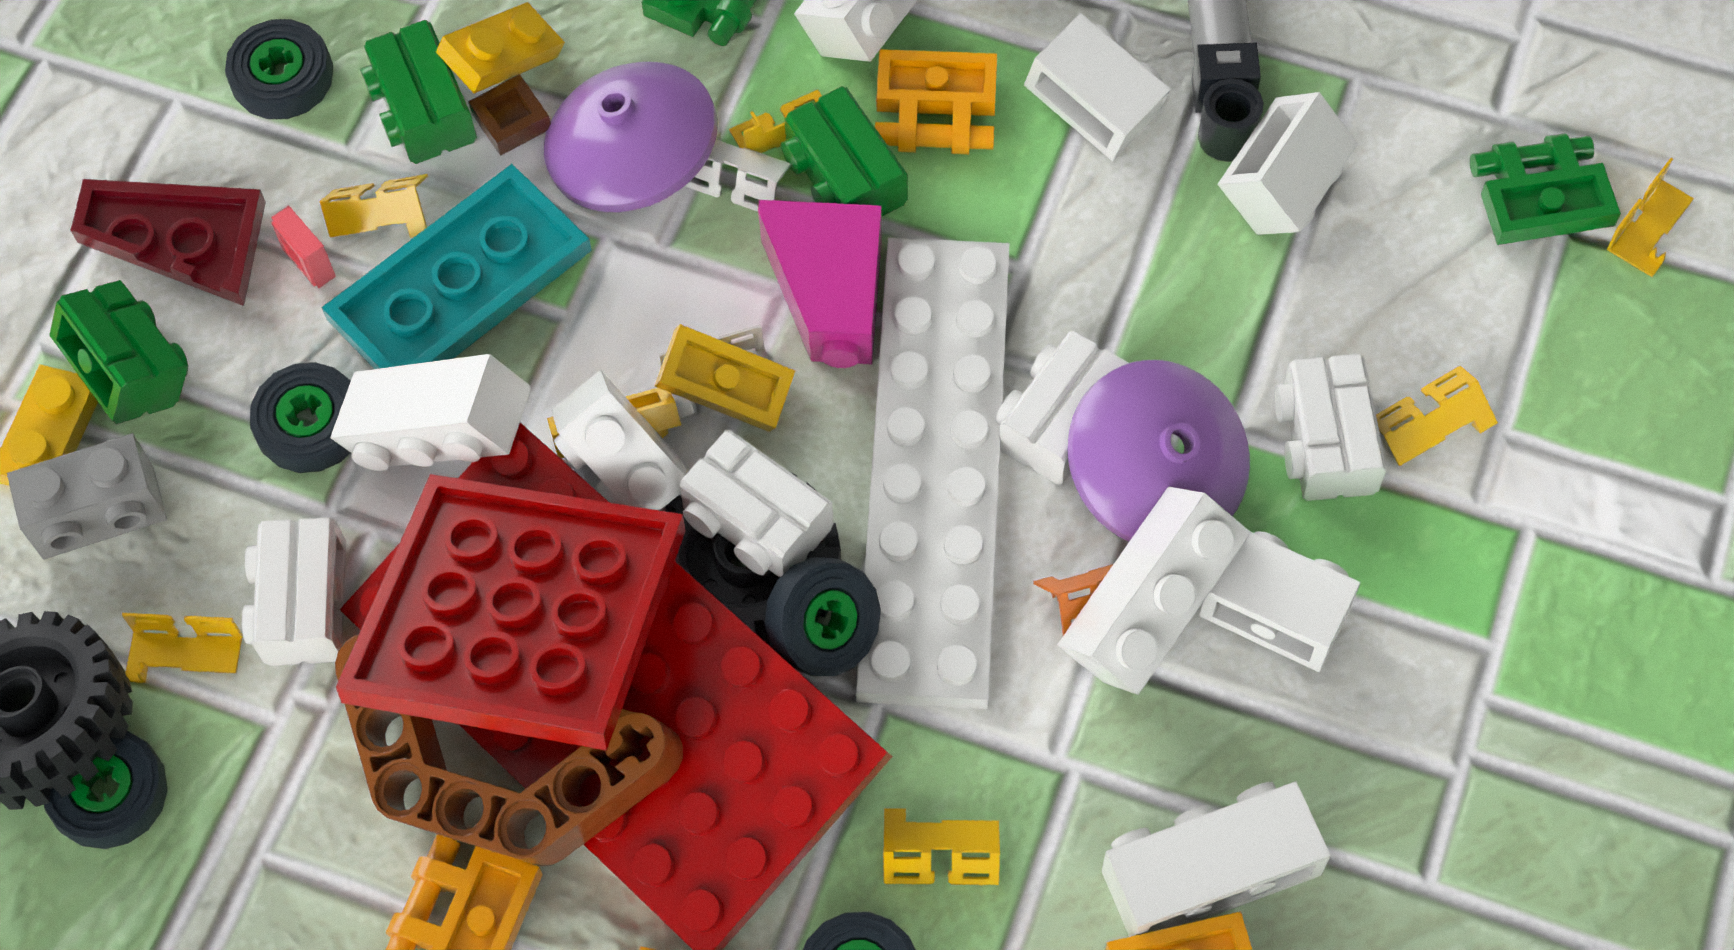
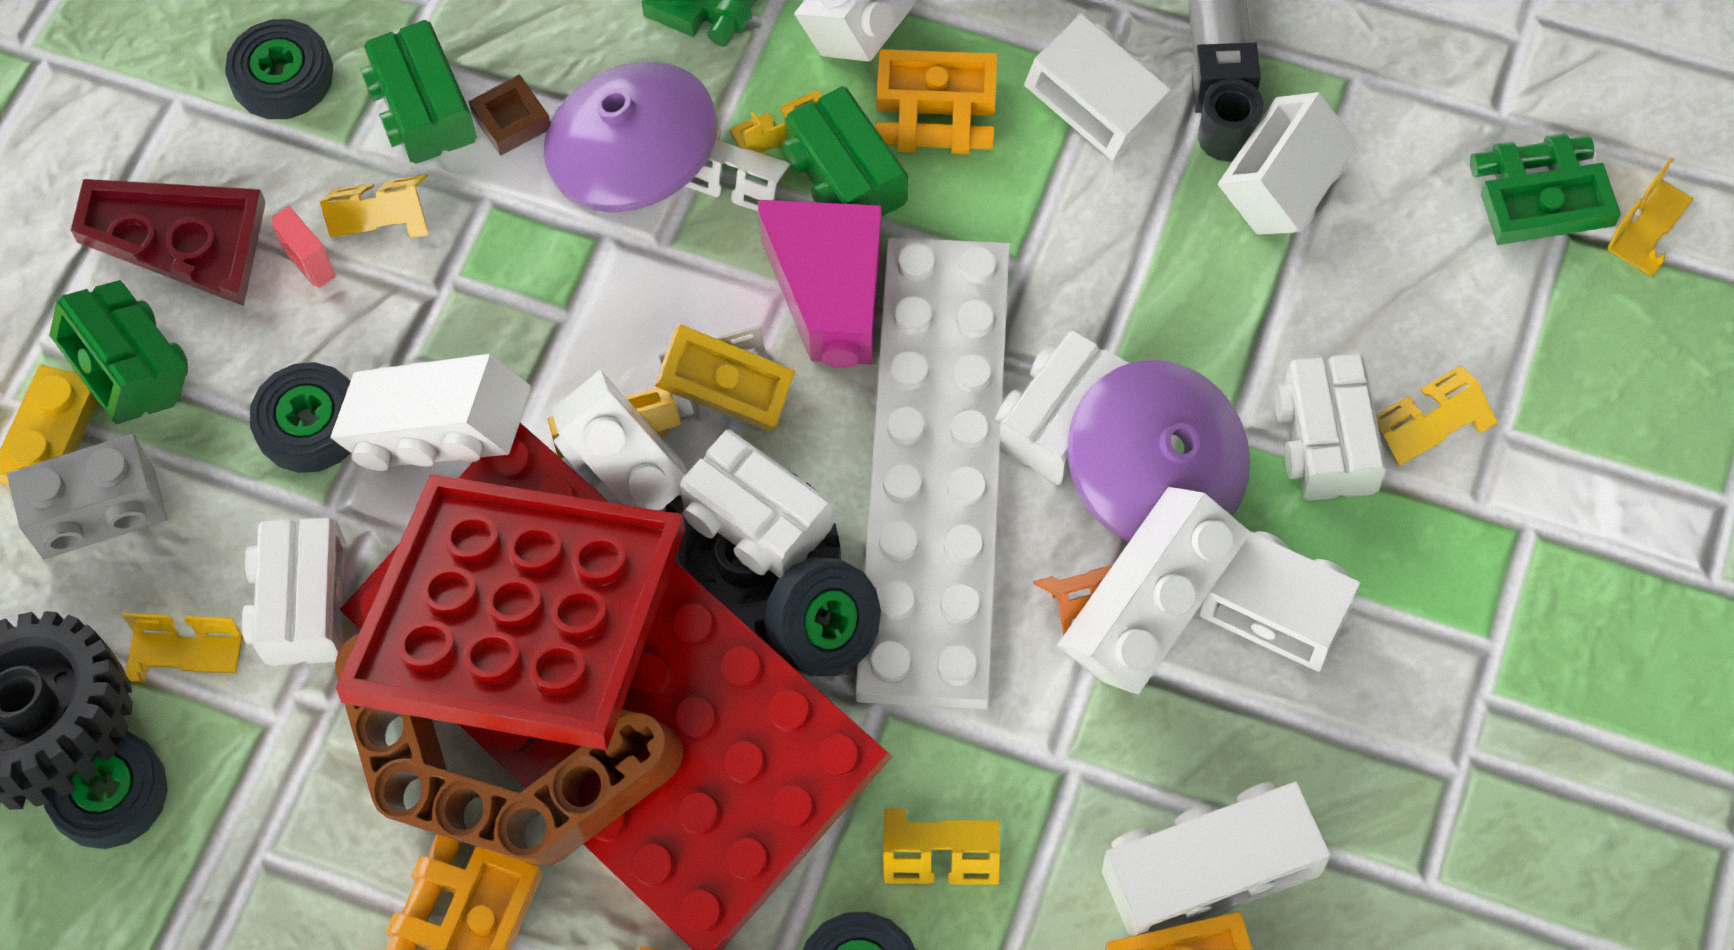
(459, 275): teal plate -> none
(500, 47): yellow plate -> none

